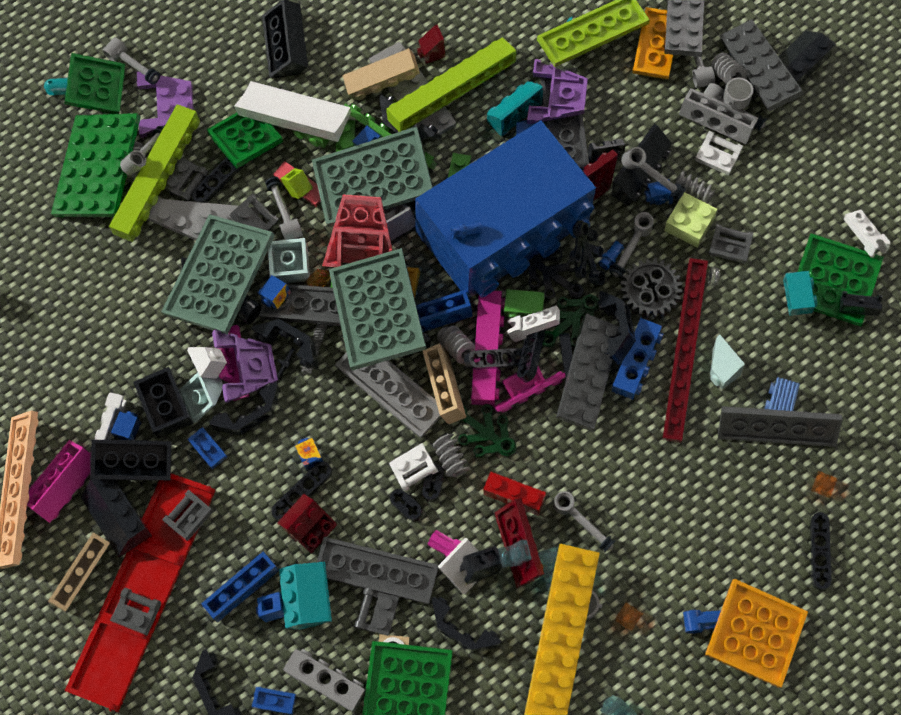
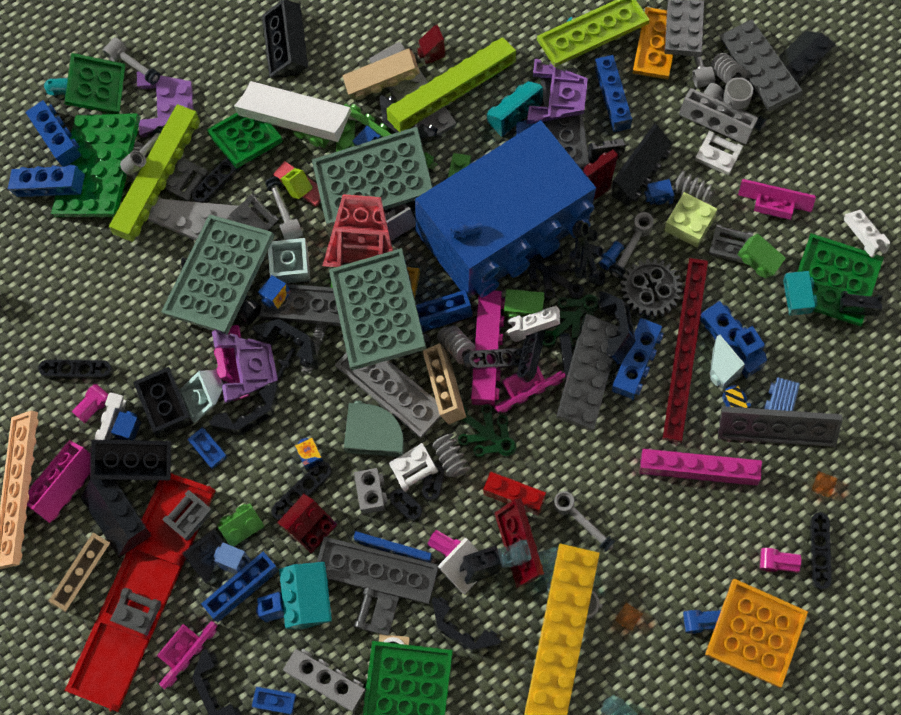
(46, 181): none -> blue brick
(53, 133): none -> blue brick
(76, 366): none -> black beam
(94, 399): none -> dark pink piece
(181, 649): none -> dark pink bracket
(201, 554): none -> black wing
(207, 361): white slope -> none
(231, 558): none -> medium blue brick
(240, 524): none -> bright green bracket
(319, 278): clear orange plate -> none
(367, 491): none -> light grey brick
(372, 431): none -> sand green brick
(391, 547): none -> blue tile
(613, 93): none -> blue brick
(639, 153): light grey piece -> none
(700, 467): none -> dark pink brick
(713, 277): clear tile -> none
(721, 312): none -> blue brick
(735, 398): none -> brick
(756, 344): none -> blue brick
(761, 256): none -> bright green brick
(773, 560): none -> dark pink piece
(776, 200): none -> dark pink bracket

